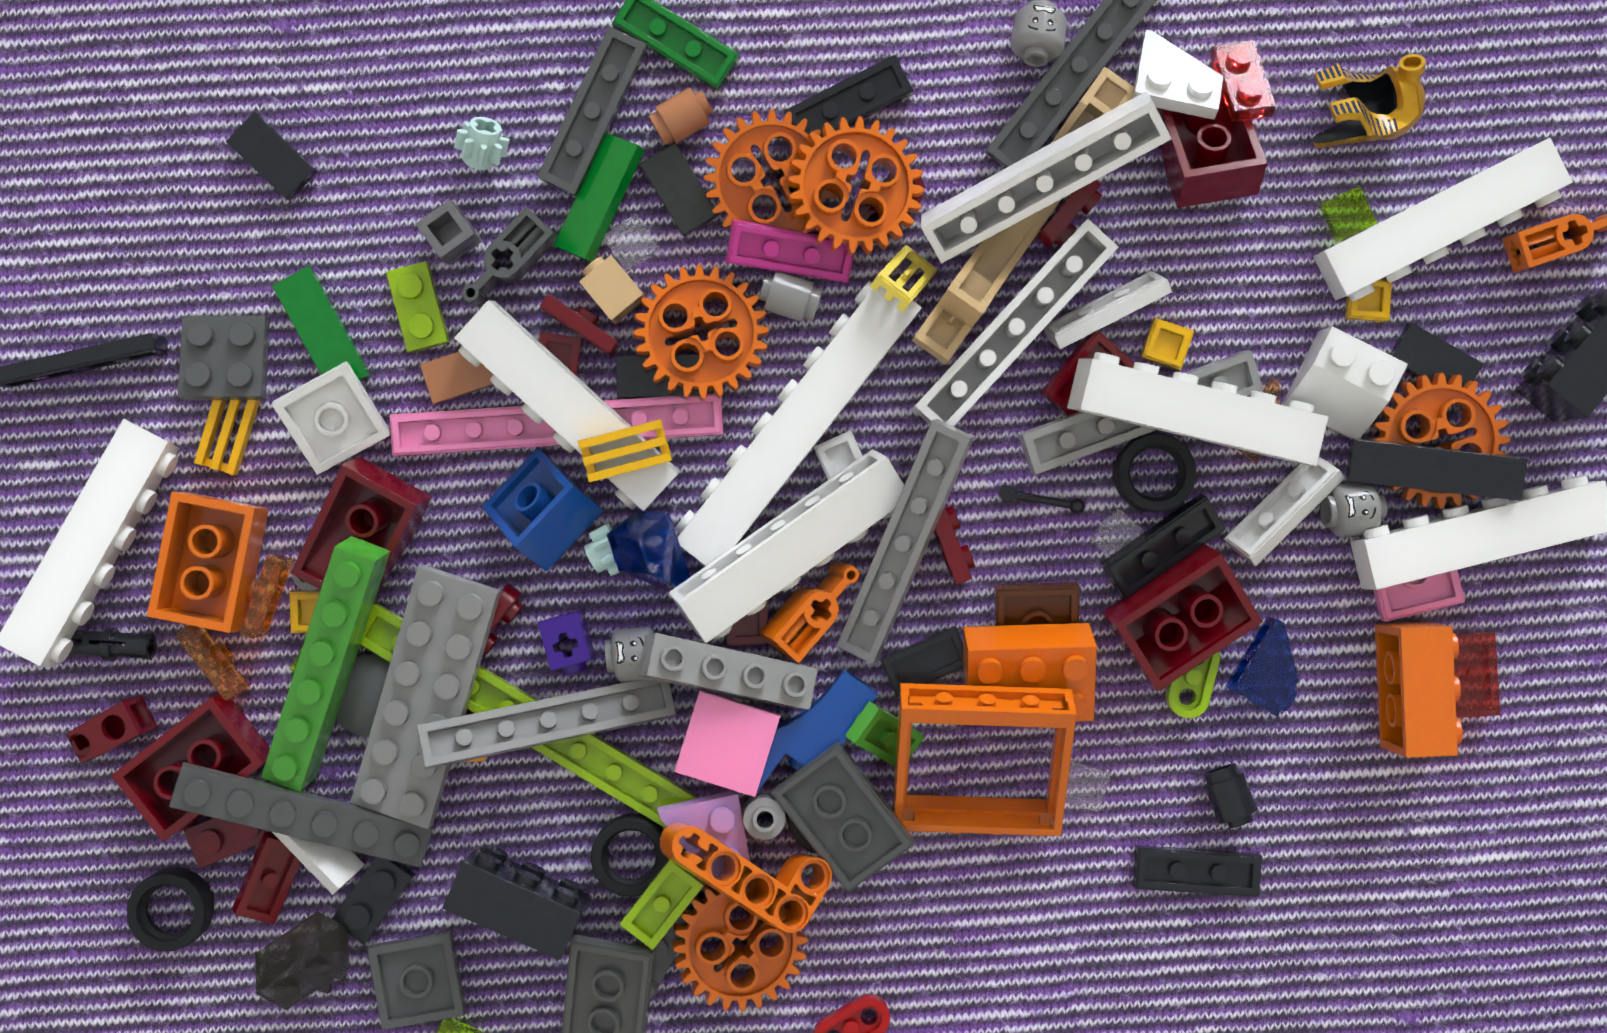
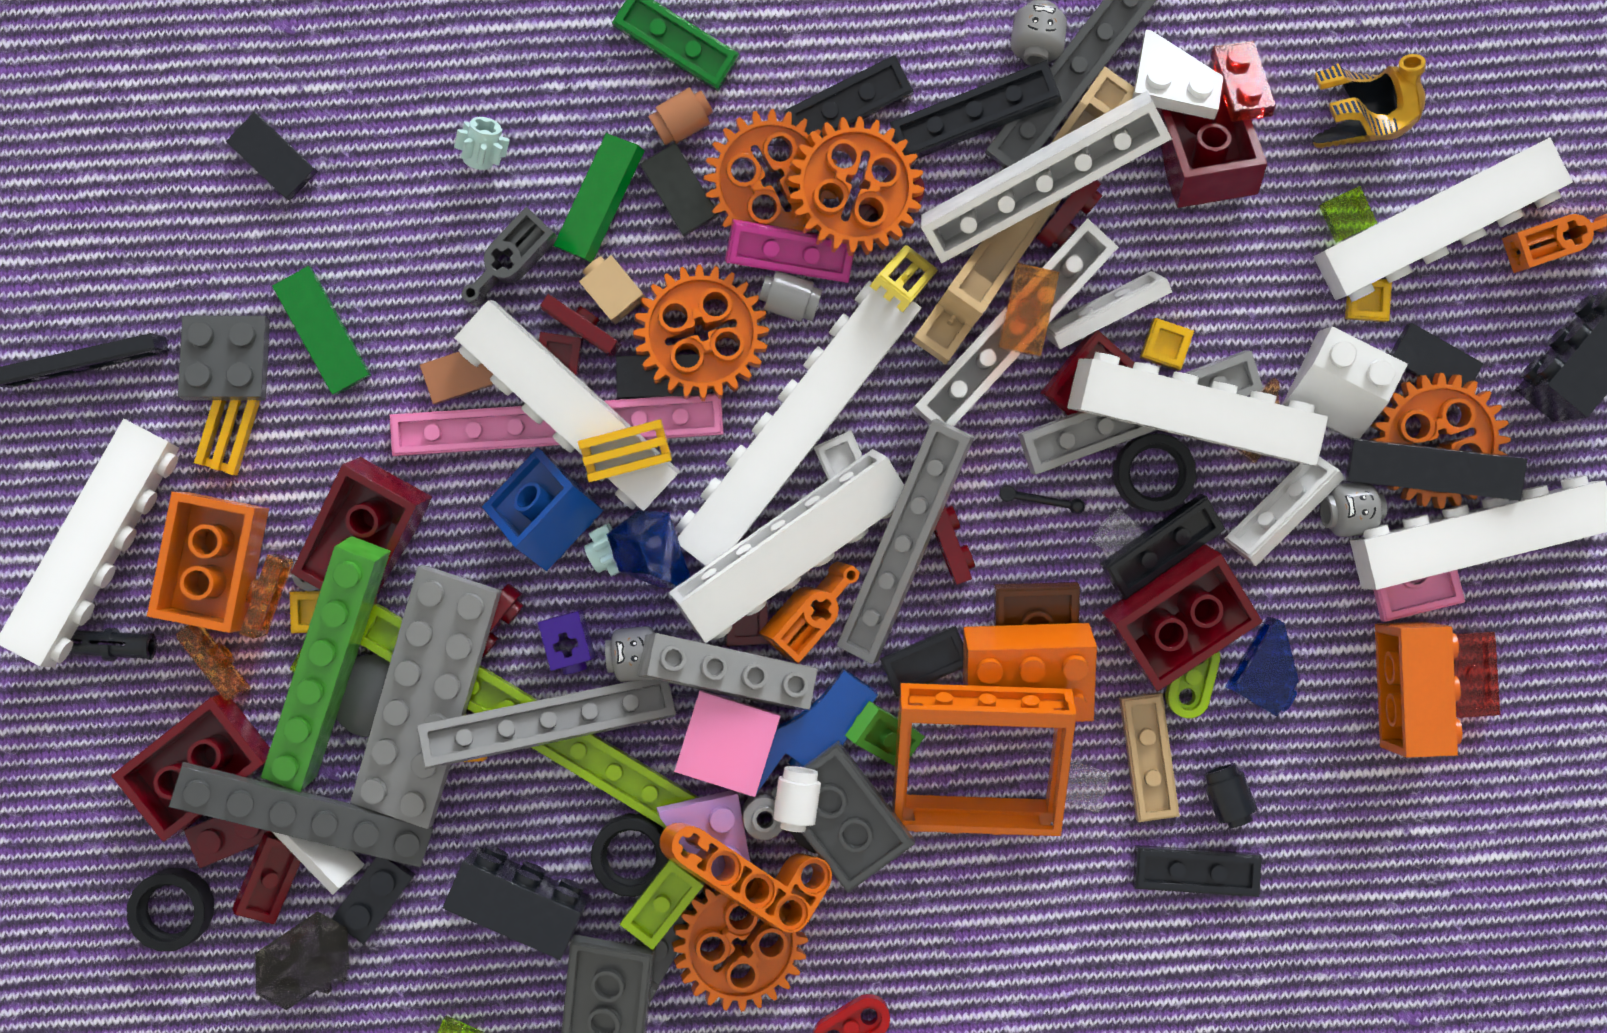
(111, 729): dark red leg -> none
(331, 418): white plate -> none
(417, 980): dark grey plate -> none
(418, 307): lime plate -> none
(449, 232): flat silver brick -> none
(592, 111): dark grey plate -> none
(631, 243): clear tile -> none
(797, 798): none -> white brick
(977, 110): none -> black tile
(1028, 310): none -> clear orange plate
(1149, 757): none -> tan tile

